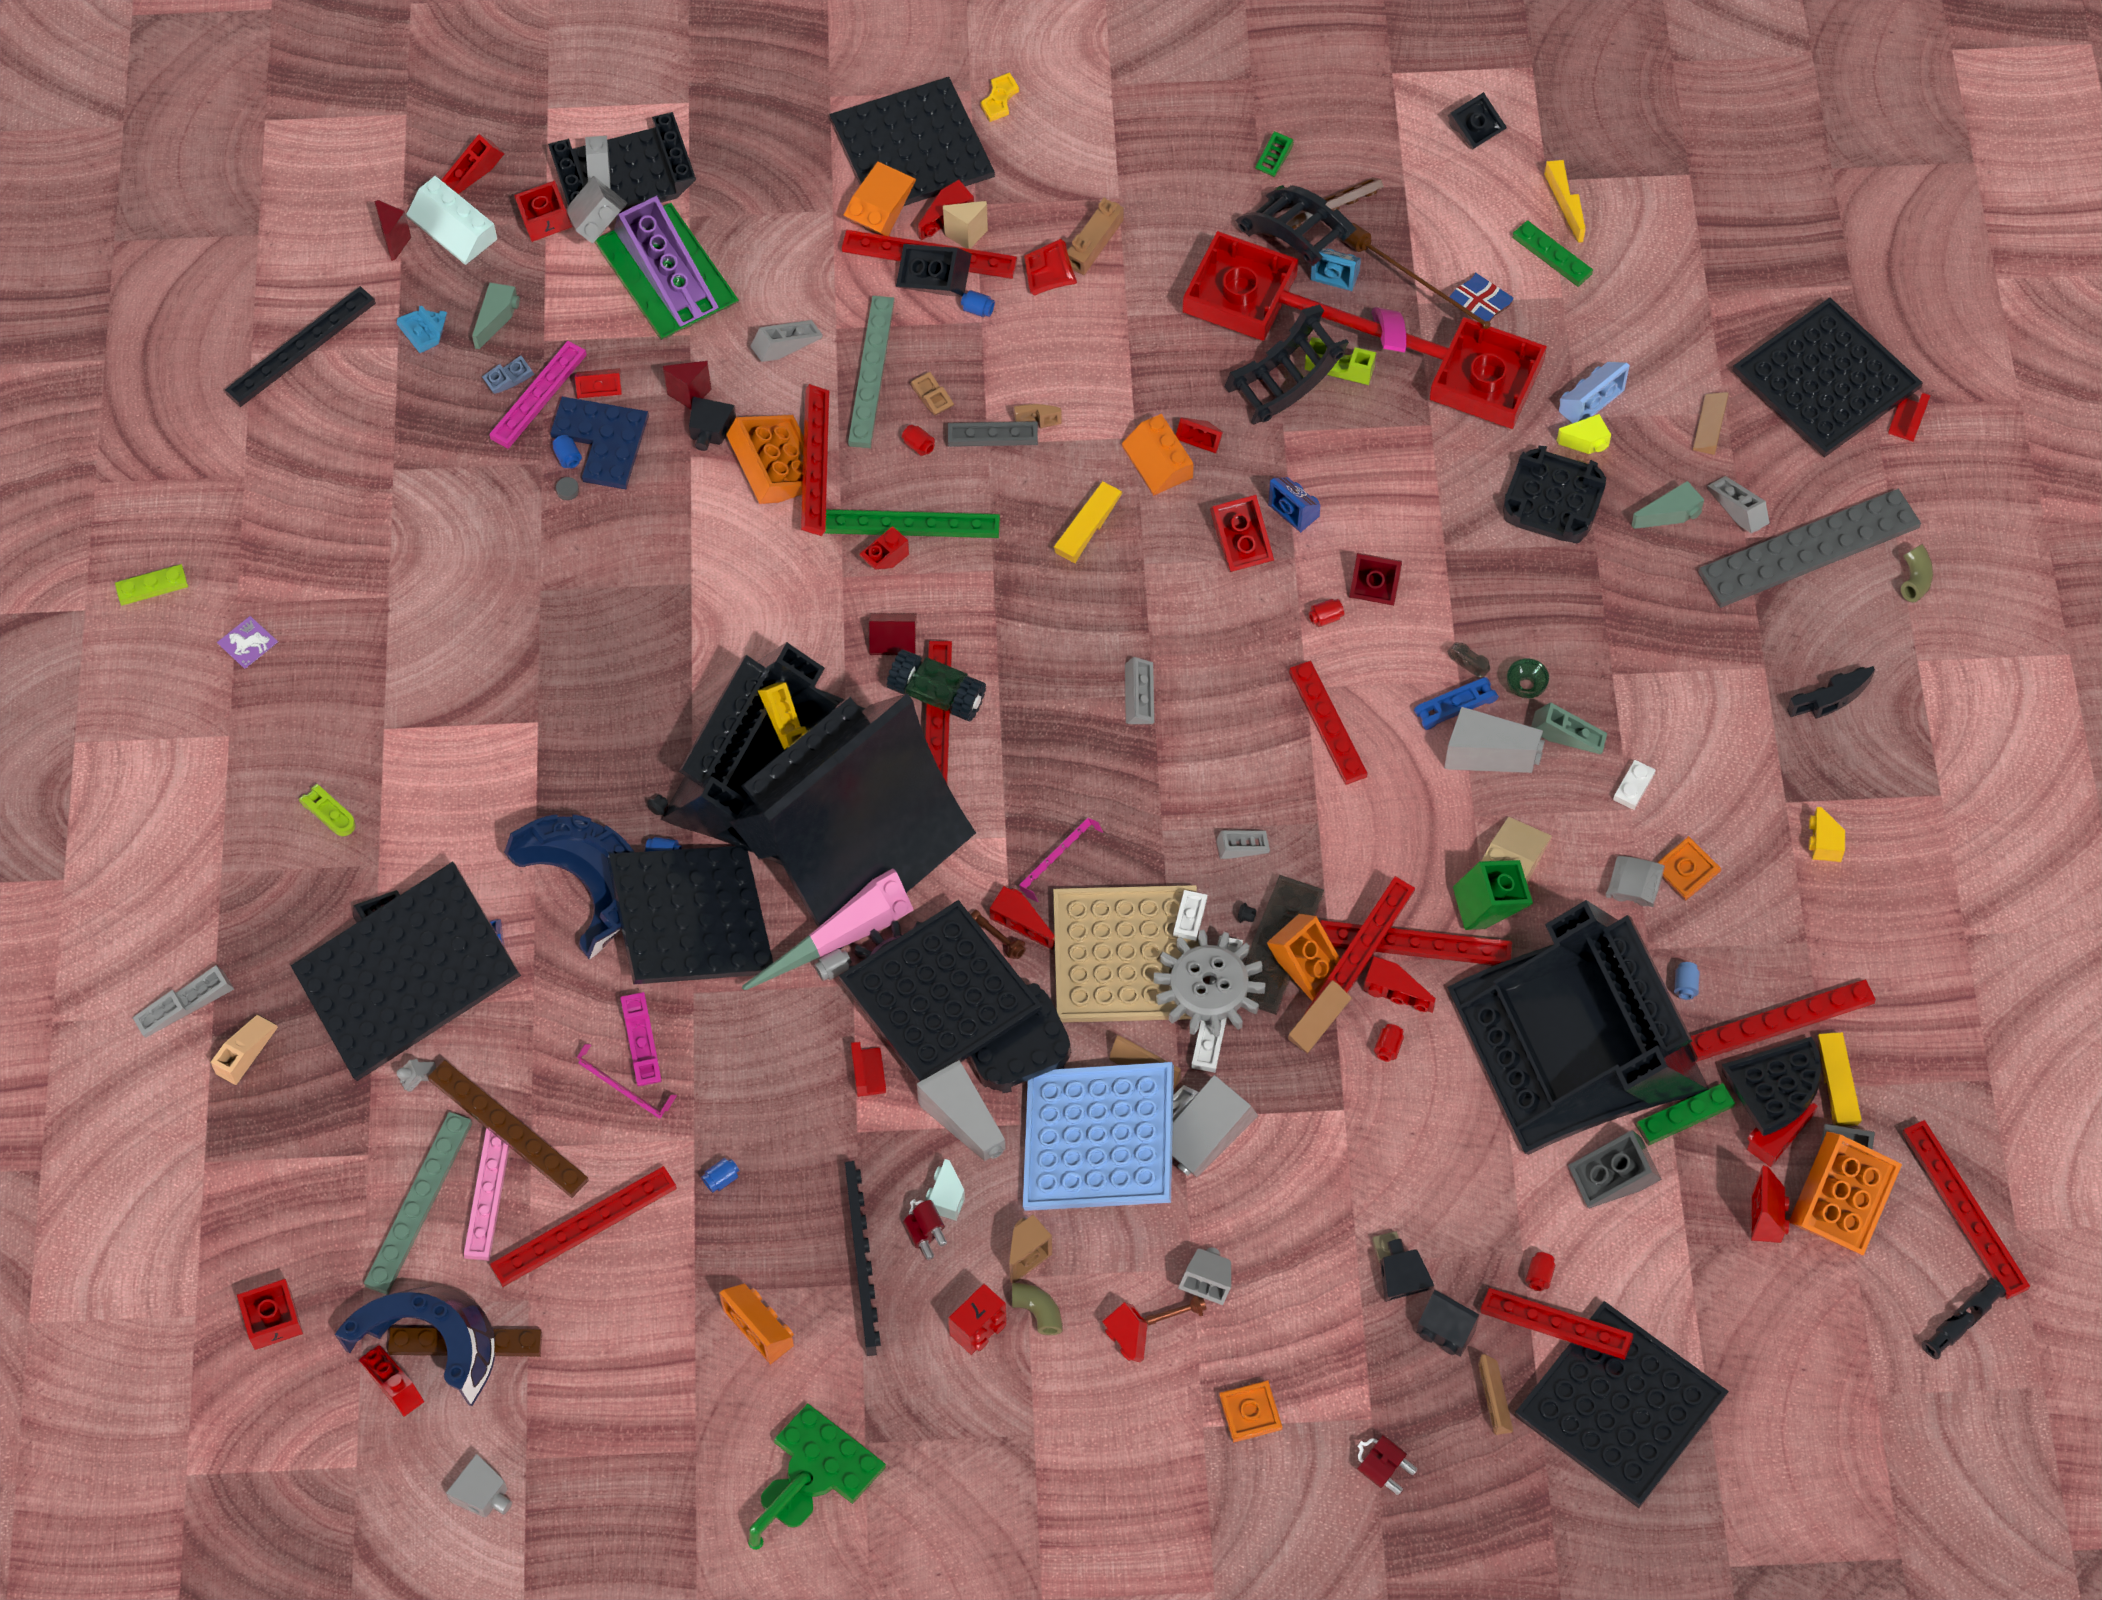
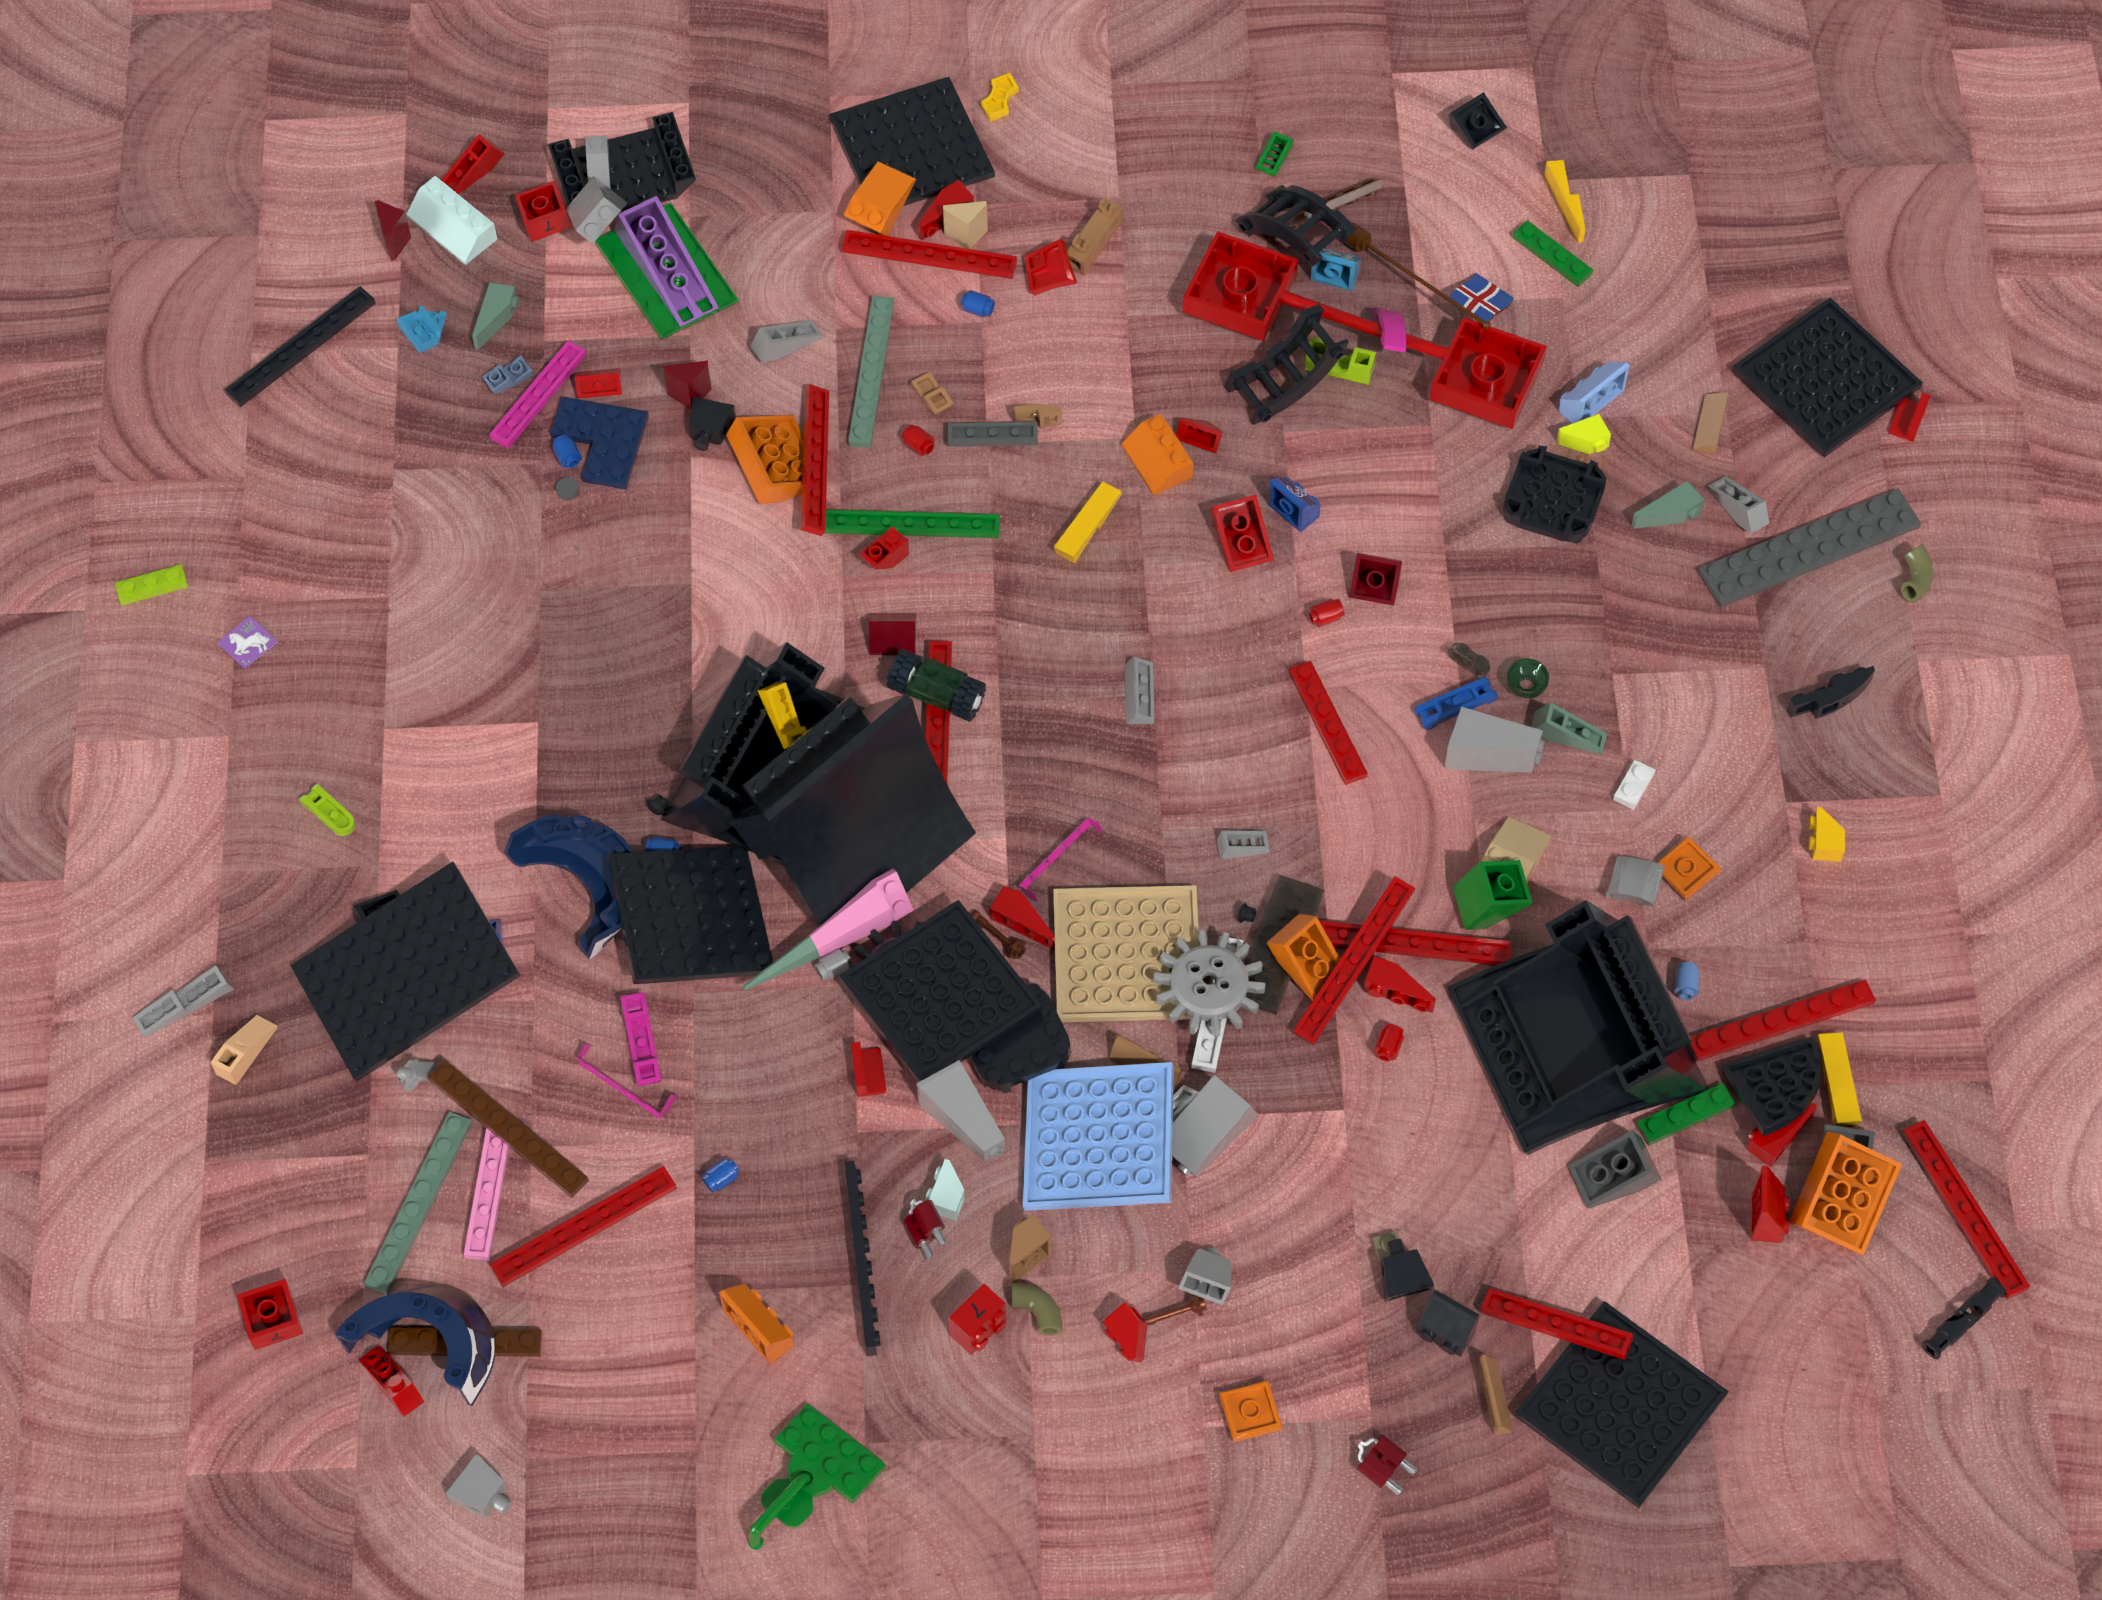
(934, 269): black slope -> none
(1190, 915): white plate -> none
(1319, 1017): medium nougat slope -> none
(1540, 1271): red brick -> none

